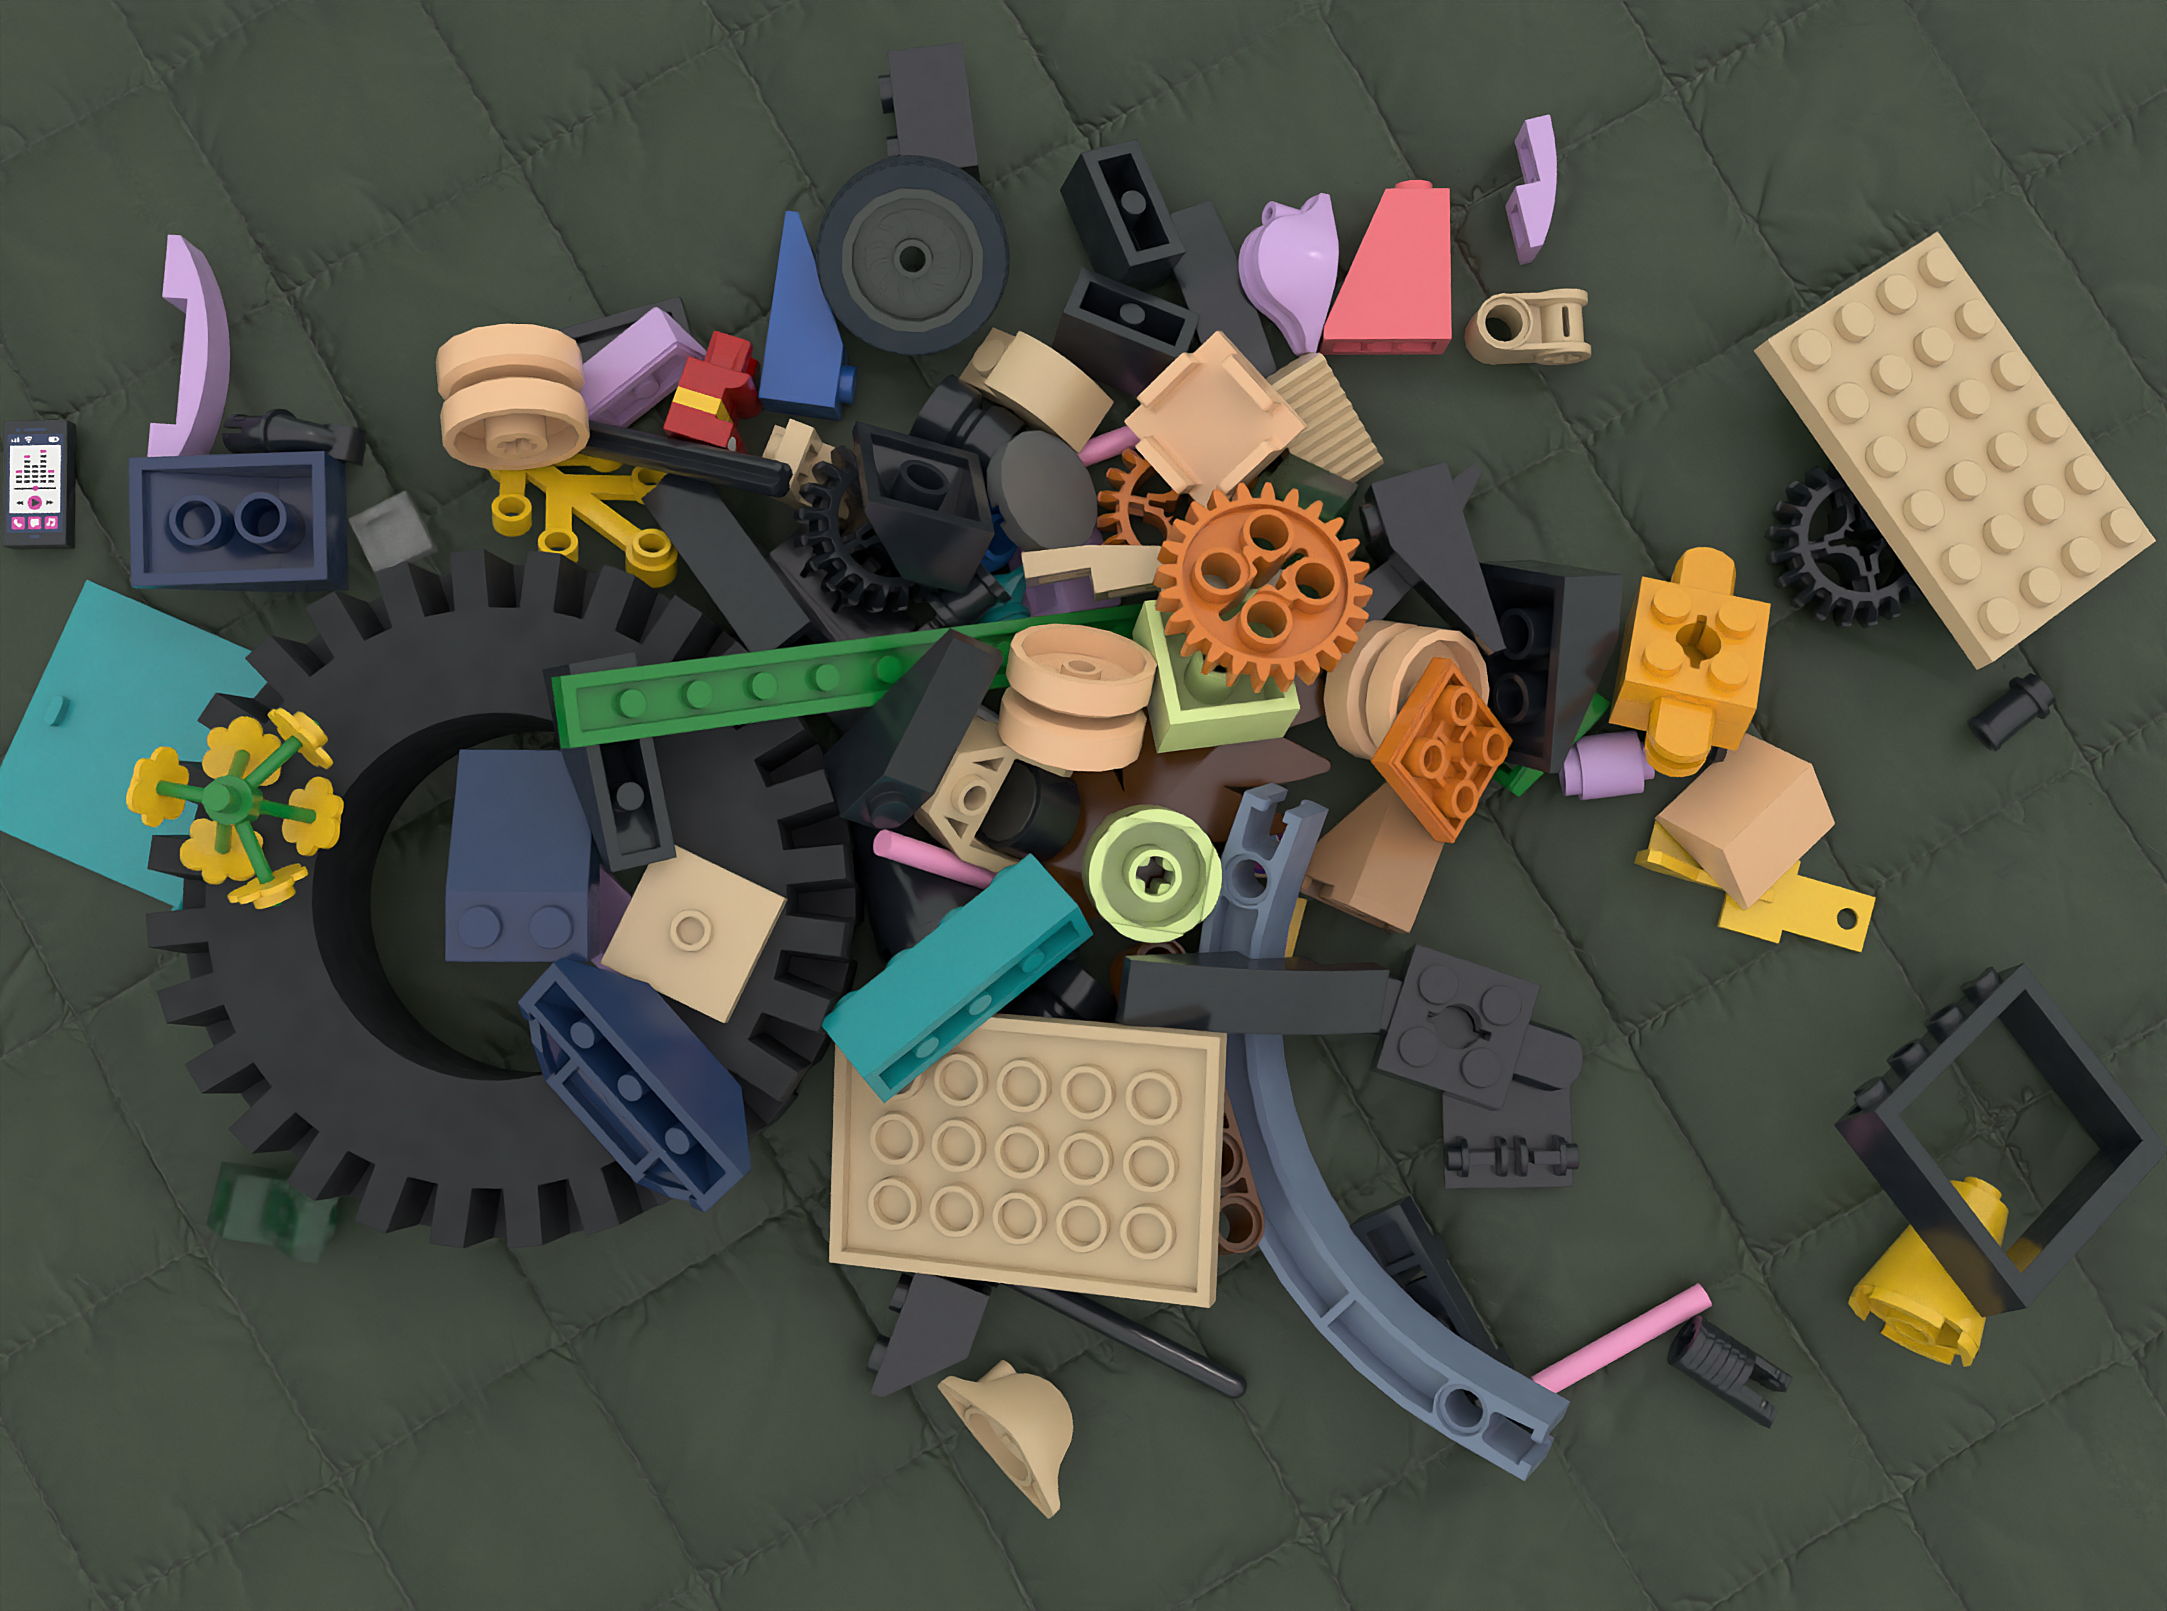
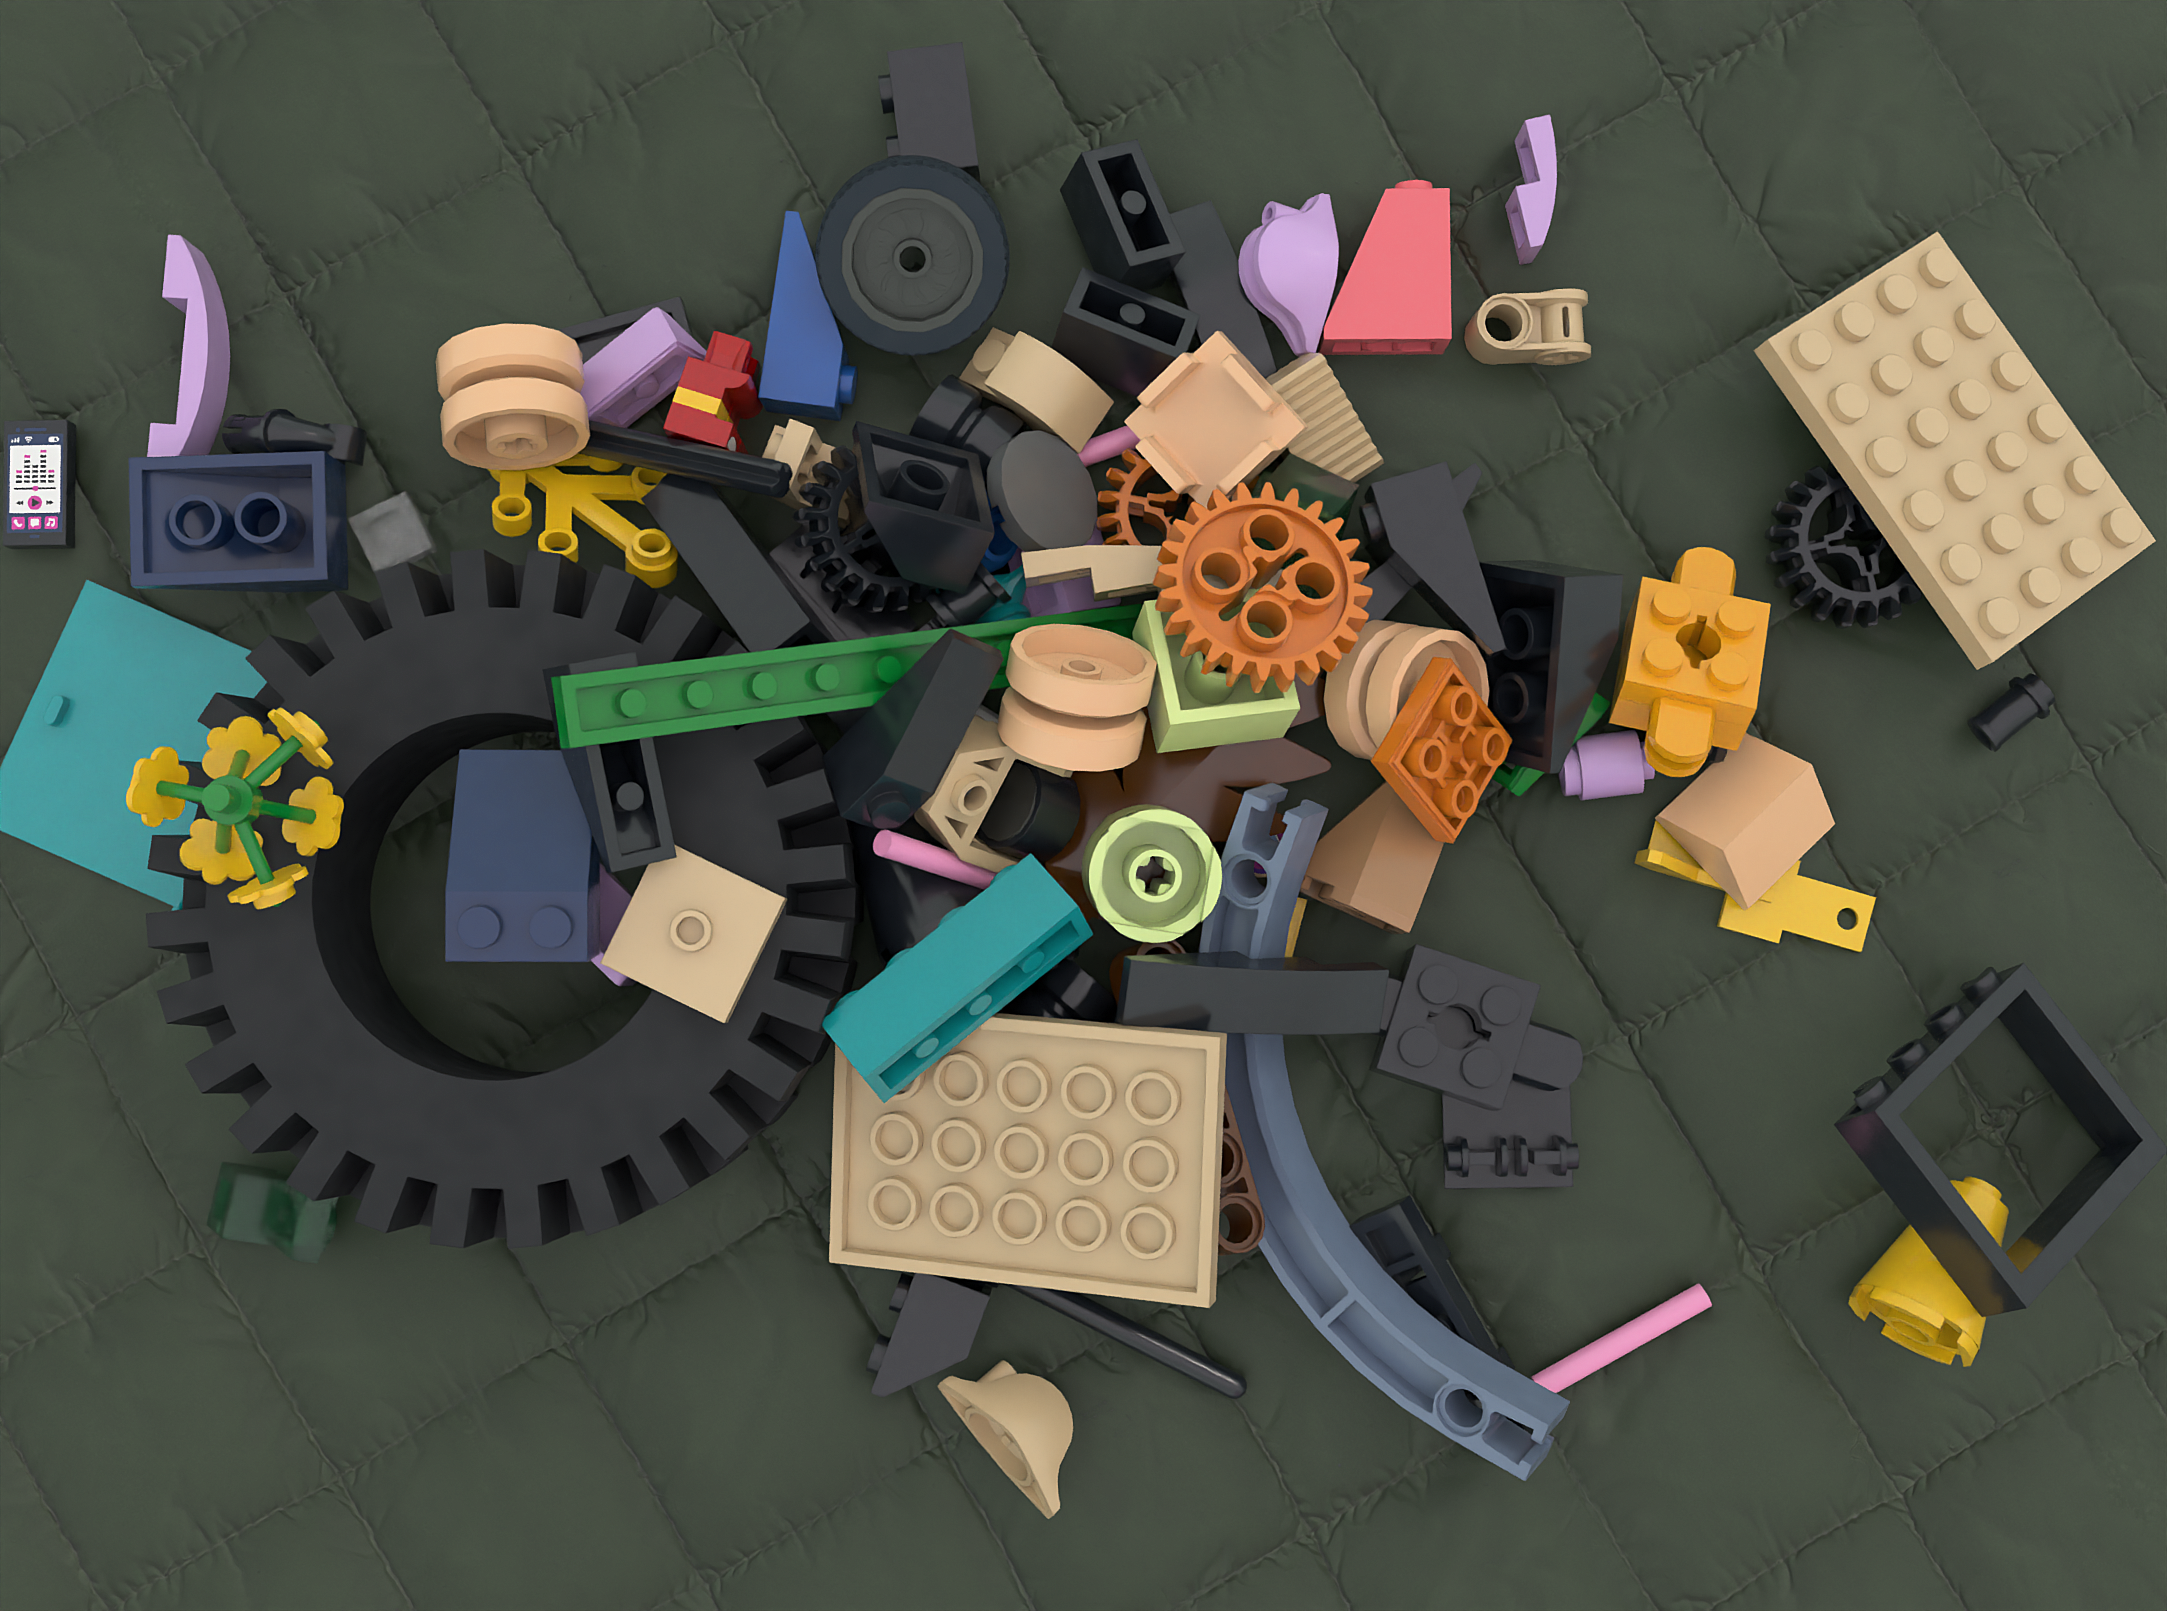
(639, 1081): dark blue wedge -> none
(1724, 1367): black hinge -> none

